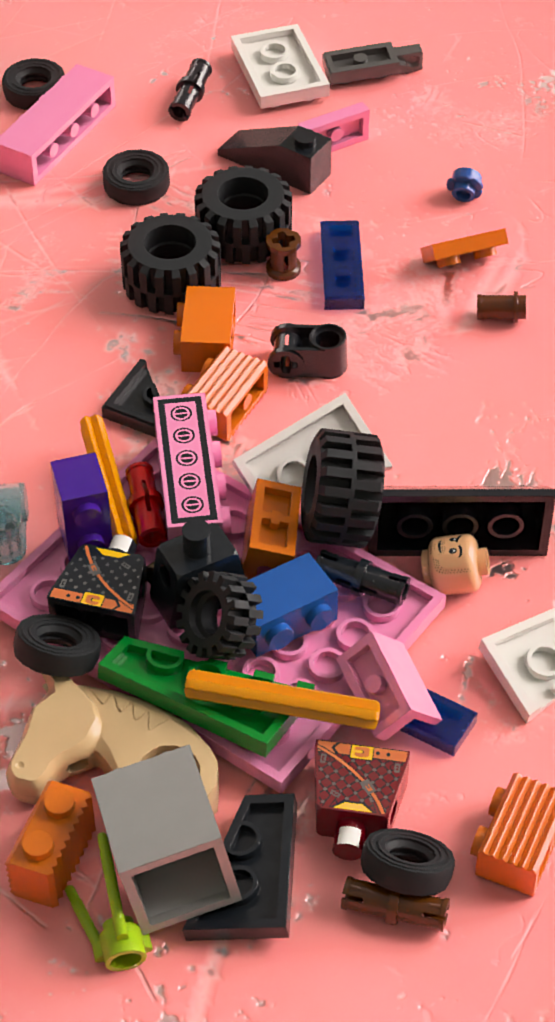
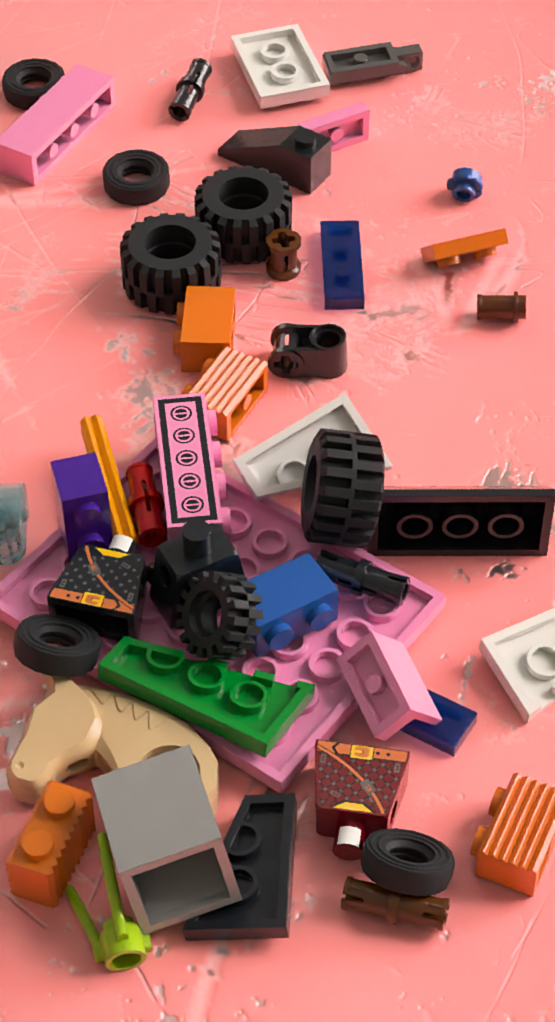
(133, 401): black tile -> none
(270, 526): orange hinge -> none
(282, 699): light orange axle -> none
(455, 564): light nougat head -> none

